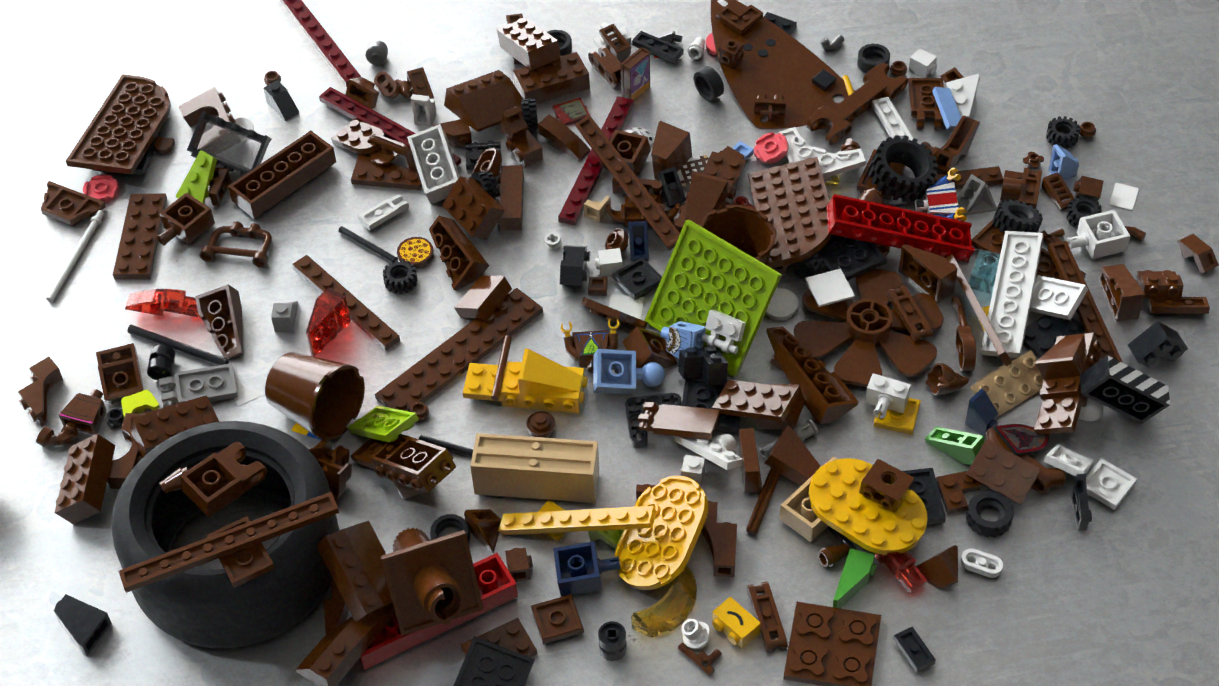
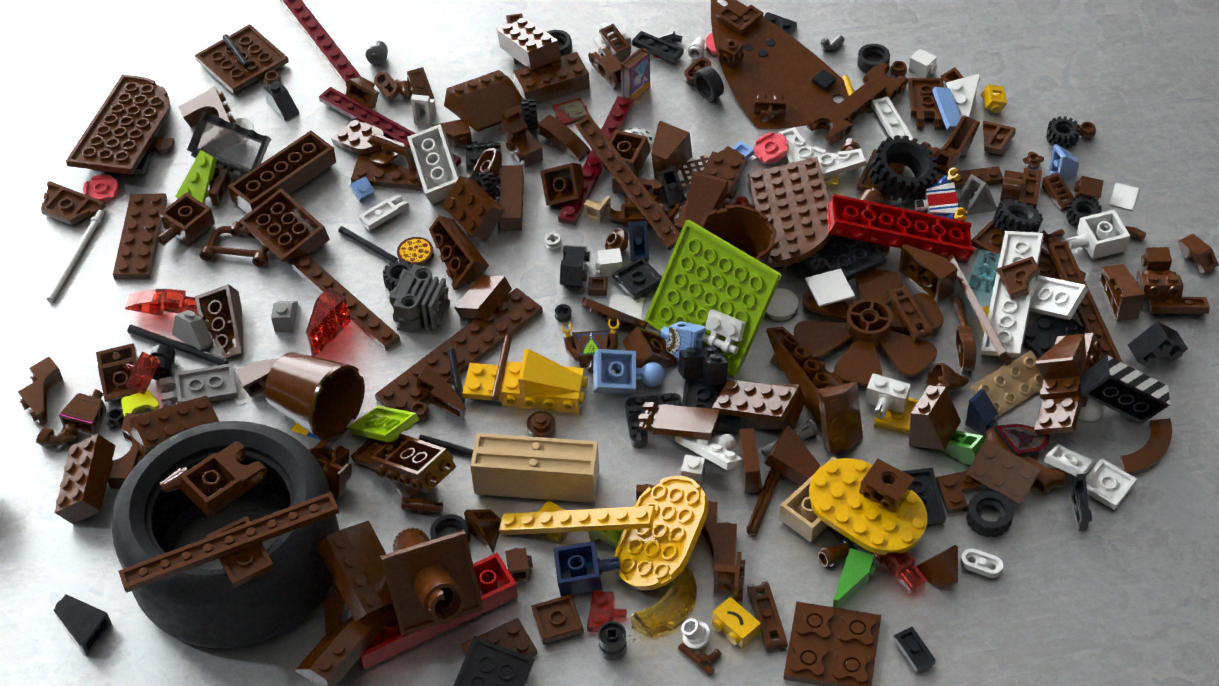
(141, 372): none -> clear red plate
(192, 330): none -> light grey slope
(235, 50): none -> black piece
(254, 376): none -> slope
(255, 48): none -> reddish brown plate
(285, 227): none -> reddish brown slope
(362, 188): none -> light blue plate
(419, 300): none -> dark grey piece
(422, 505): none -> reddish brown pin
(441, 393): none -> reddish brown slope
(455, 373): none -> black piece
(562, 183): none -> reddish brown slope
(563, 308): none -> black bush
(602, 610): none -> clear red plate
(694, 67): none -> reddish brown plate
(730, 579): none -> reddish brown bracket
(840, 416): none -> reddish brown slope
(933, 419): none -> reddish brown slope
(996, 101): none -> yellow brick
(997, 137): none -> reddish brown wing
(1017, 276): none -> reddish brown tile
(1152, 451): none -> reddish brown tile
(1156, 259): none -> reddish brown brick

